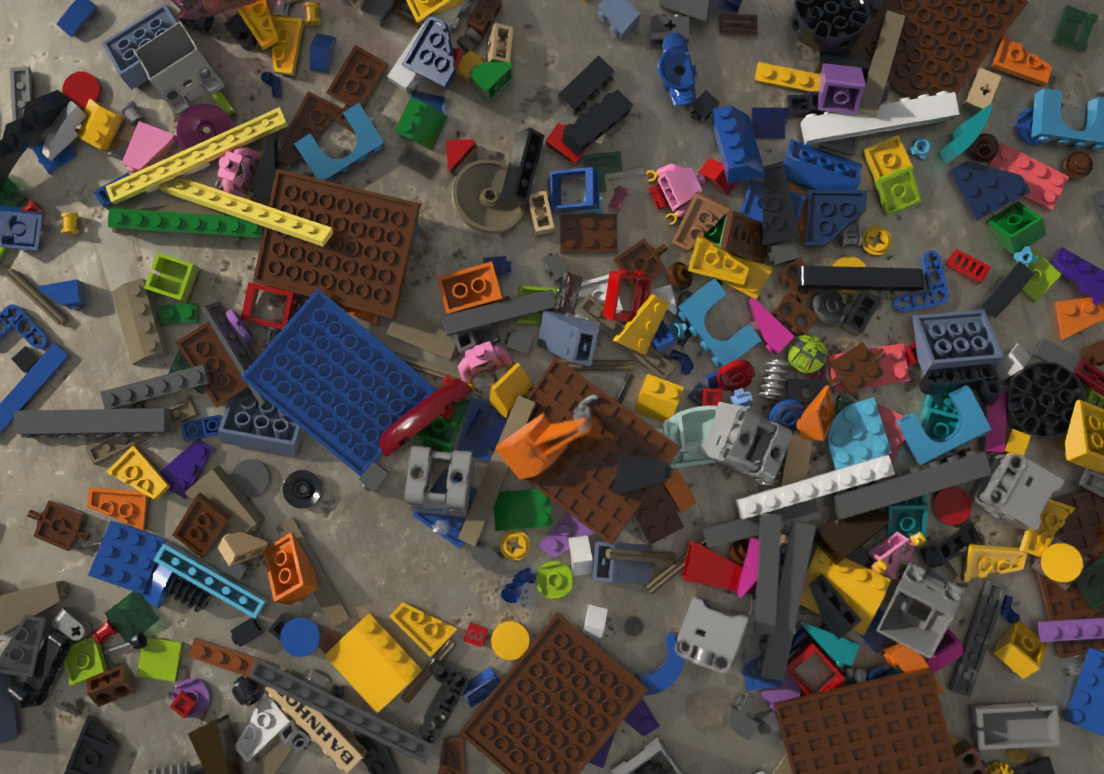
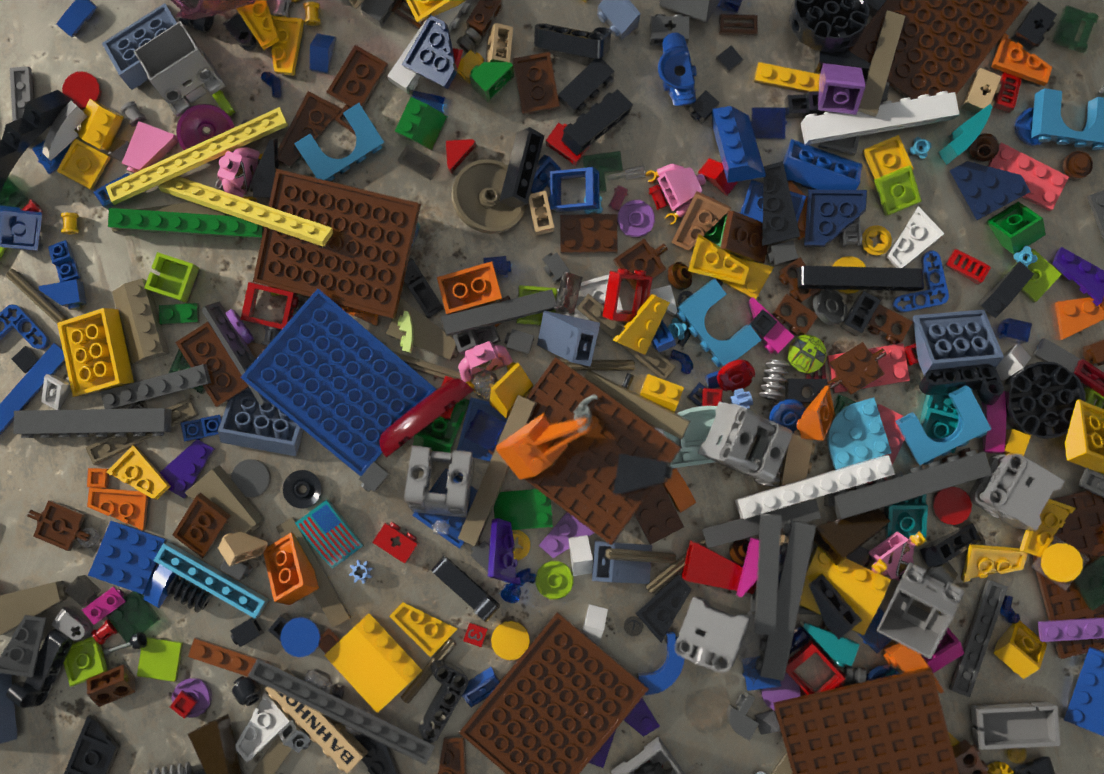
(55, 391): none -> white slope
(64, 261): none -> blue slope
(83, 164): none -> yellow plate
(83, 590): none -> clear smoke brick
(95, 352): none -> yellow slope
(97, 478): none -> orange tile
(104, 605): none -> dark pink hinge
(329, 534): none -> slope
(358, 576): none -> light blue gear
(385, 541): none -> red brick
(406, 325): none -> yellowish green slope
(421, 290): none -> black slope
(466, 588): none -> black beam
(501, 557): none -> dark purple wing
(536, 83): none -> reddish brown plate
(542, 173): none -> blue slope
(573, 41): none -> black beam
(636, 218): none -> medium lavender tile
(641, 406): none -> dark tan tile
(664, 606): none -> black wing
(729, 58): none -> black tile
(763, 323): none -> black tile
(889, 319): none -> reddish brown brick
(915, 239): none -> white wing
(1003, 105): none -> red slope
(1014, 330): none -> clear blue brick
(1041, 18): none -> black brick

